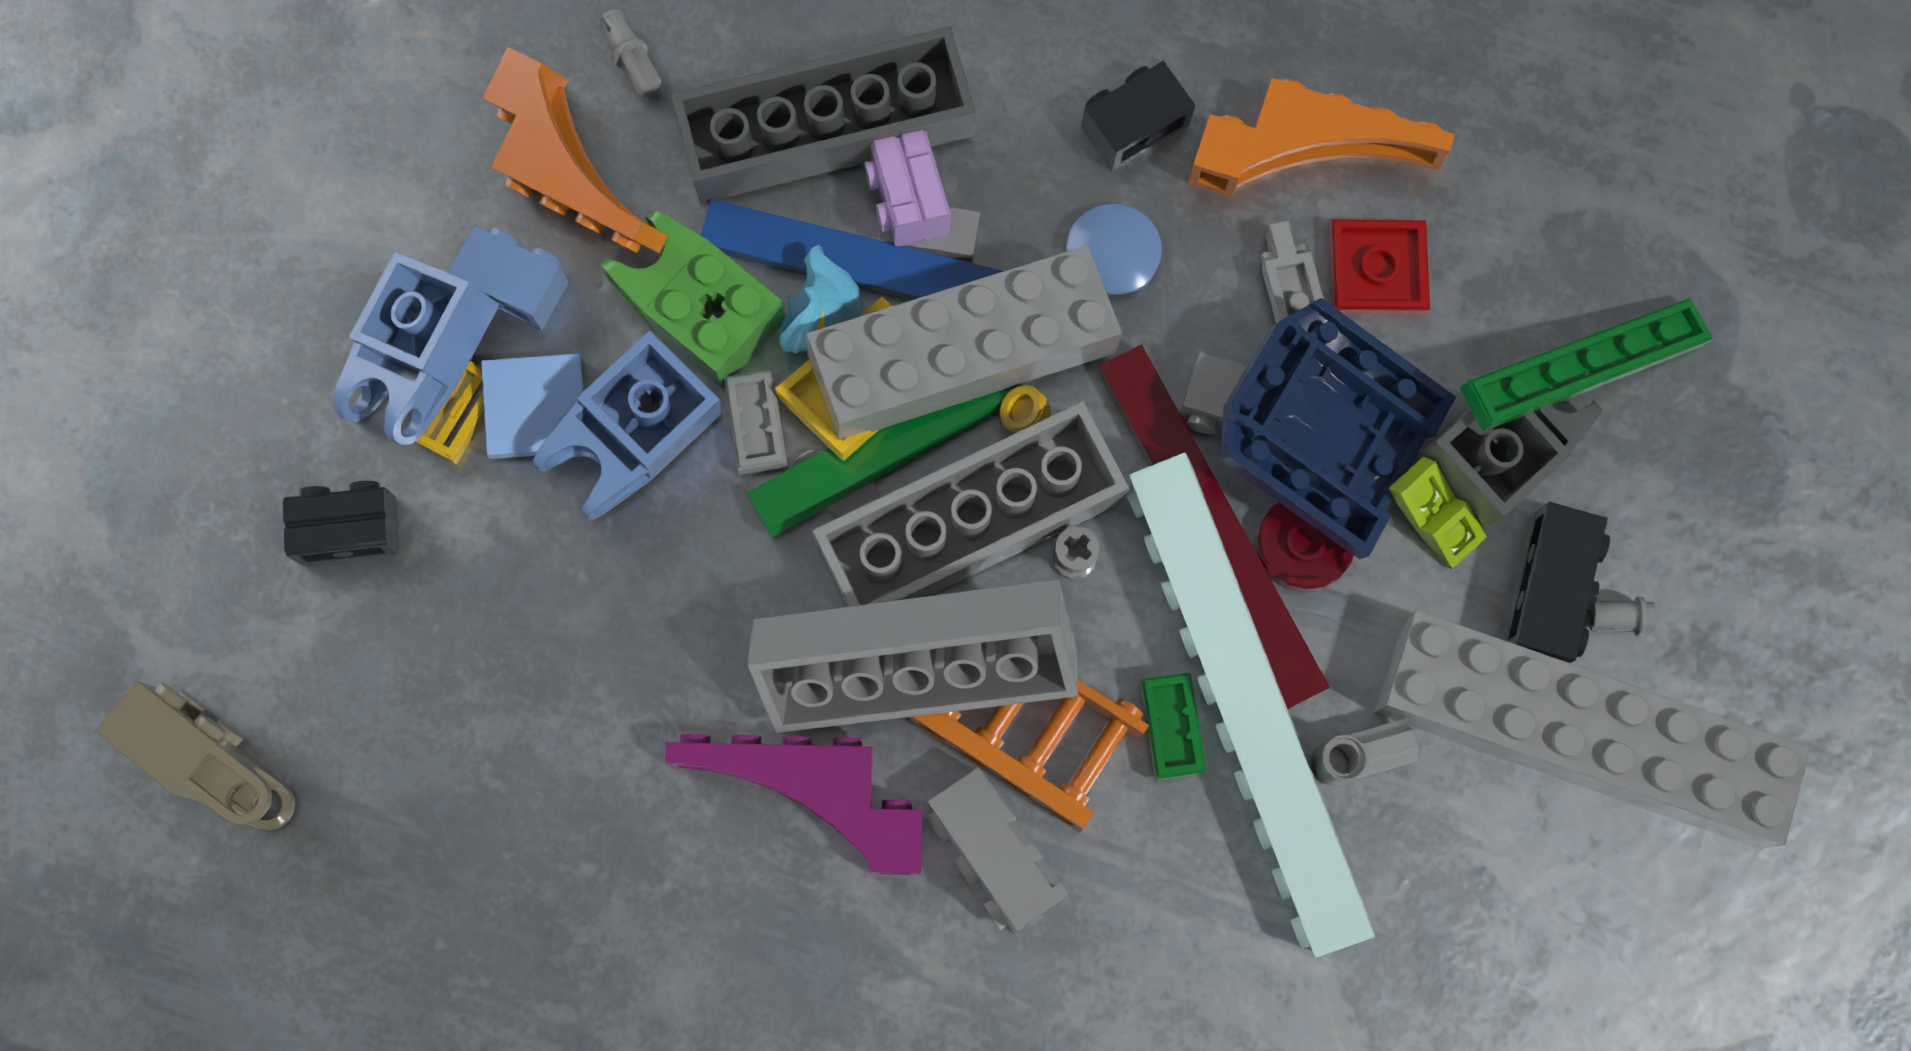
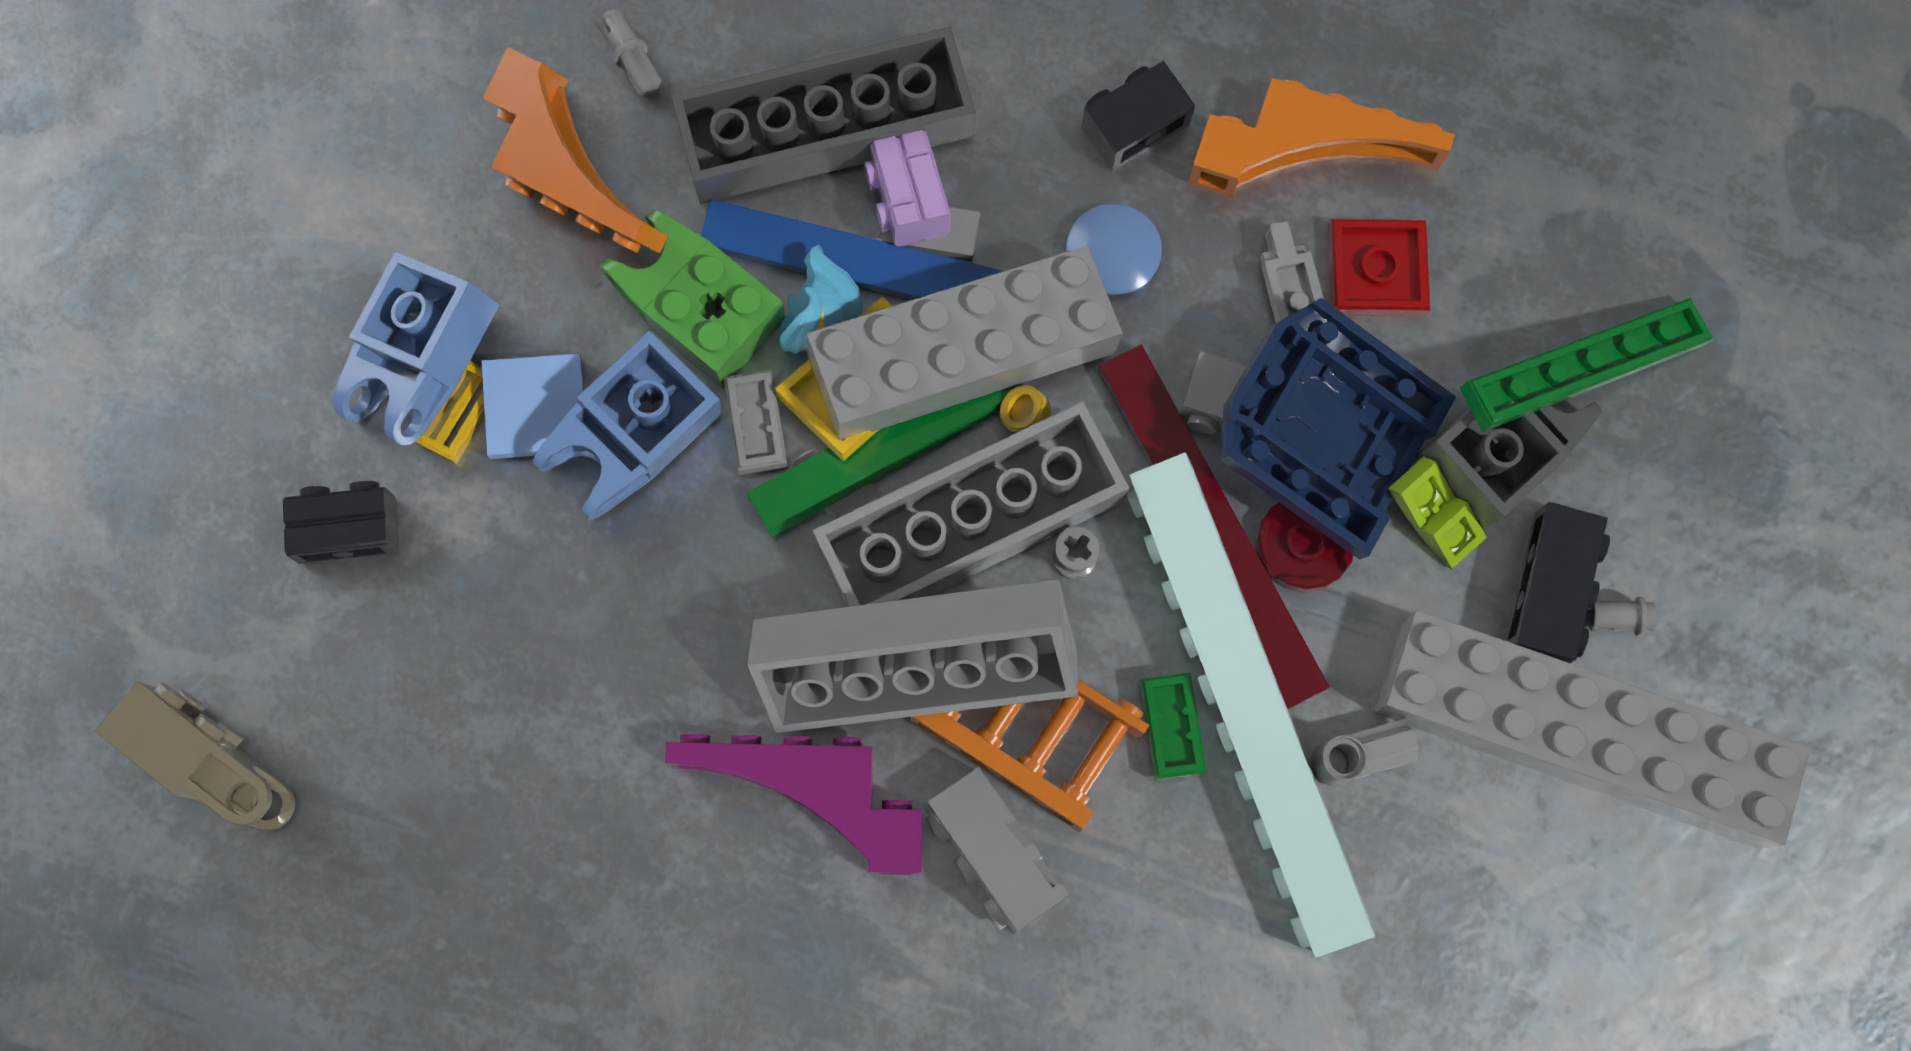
(519, 280): medium blue brick -> none

